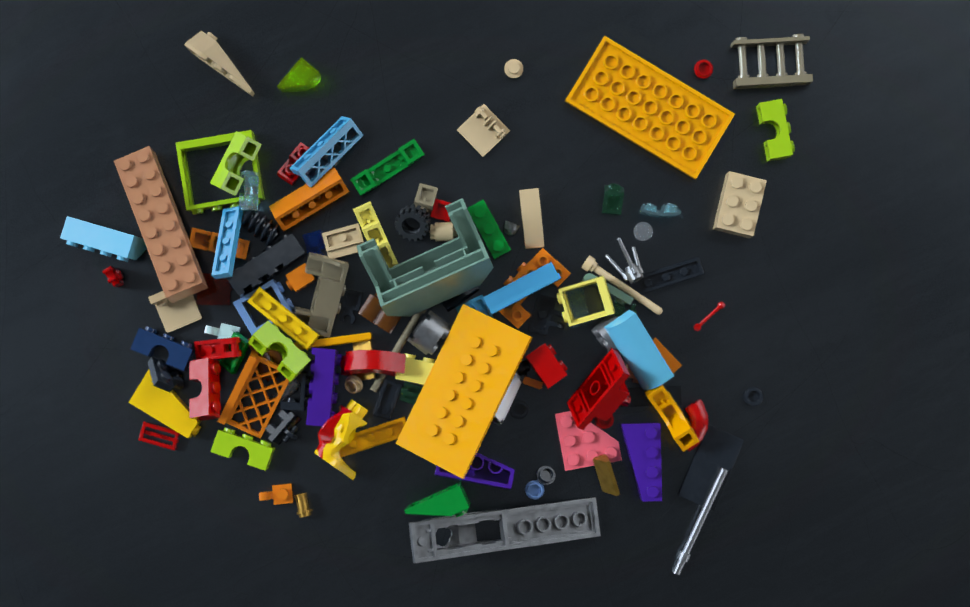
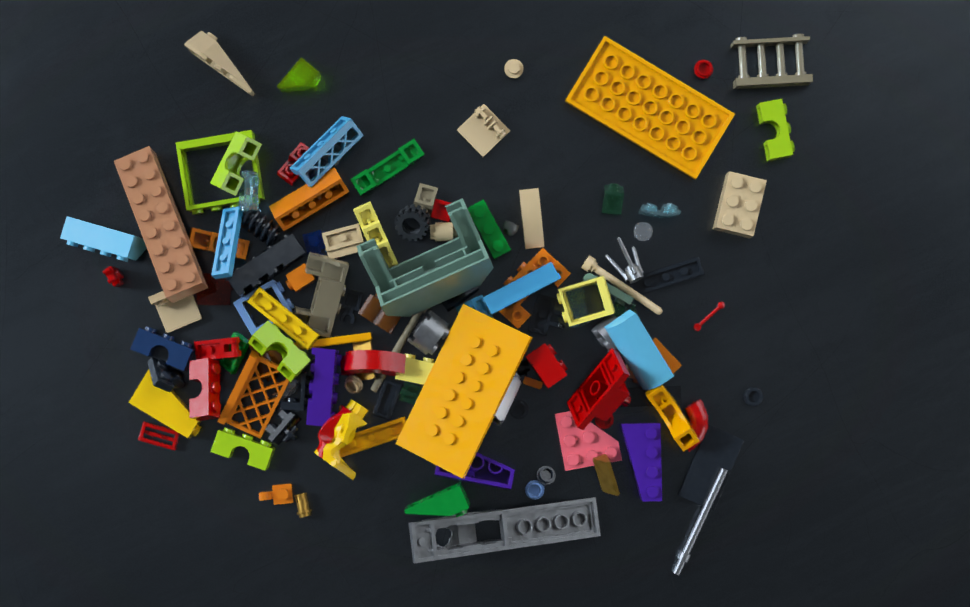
(224, 331): light aqua plate -> none

